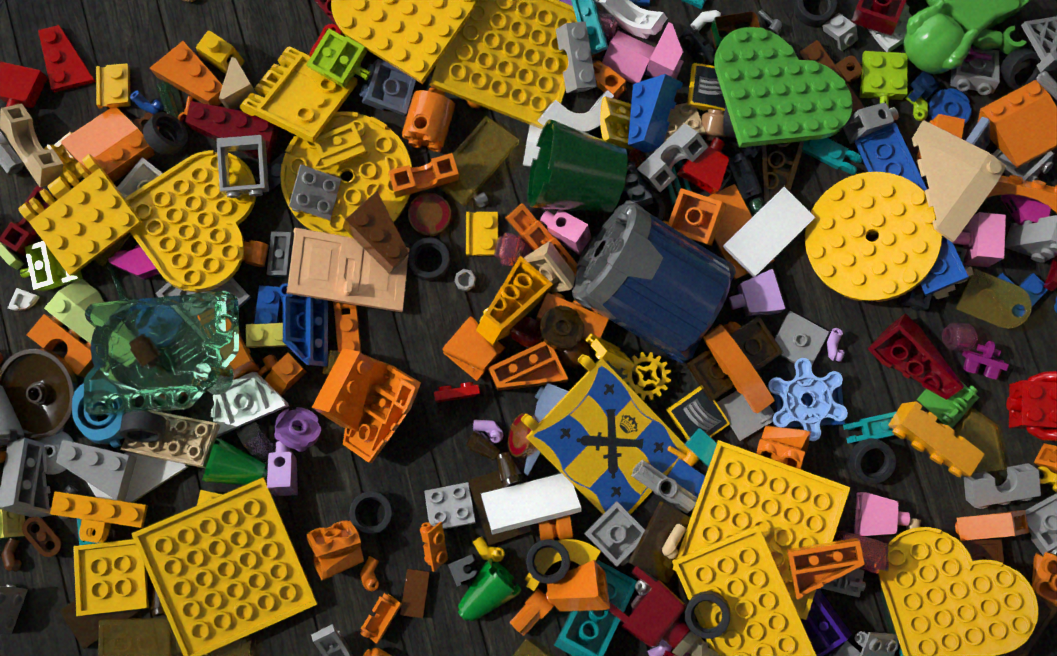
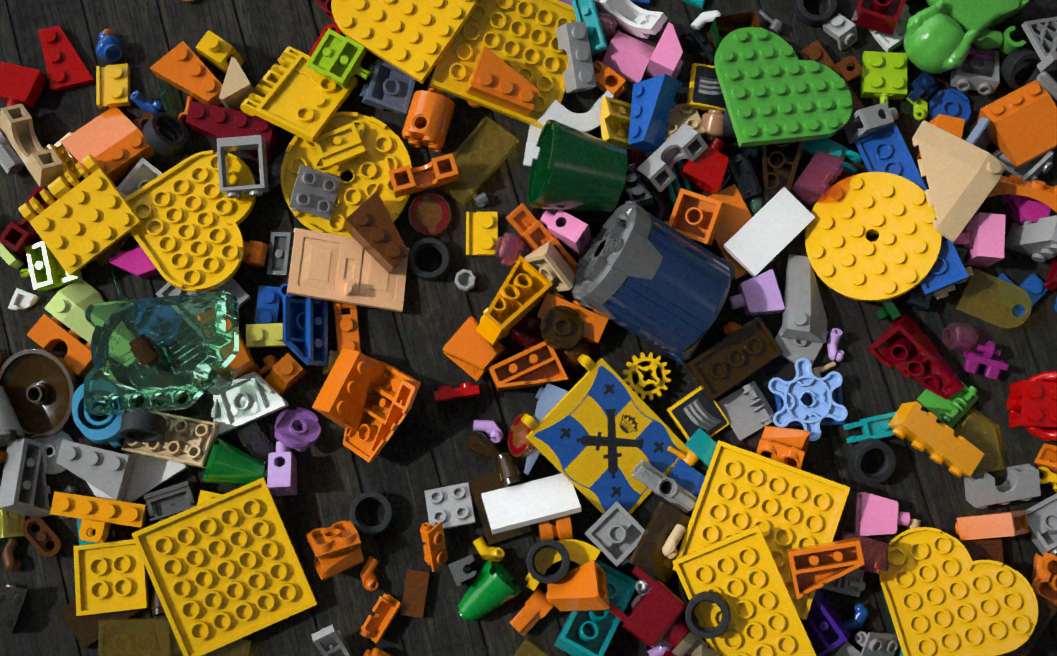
(109, 46): none -> blue animal
(171, 500): none -> dark grey hinge
(501, 84): none -> orange wedge
(610, 353): yellow plate -> none
(738, 368): orange slope -> none
(804, 311): none -> light grey wedge
(816, 371): none -> tan hand
(817, 177): none -> clear pink slope
(859, 619): none -> blue arm
(889, 308): none -> dark green tile

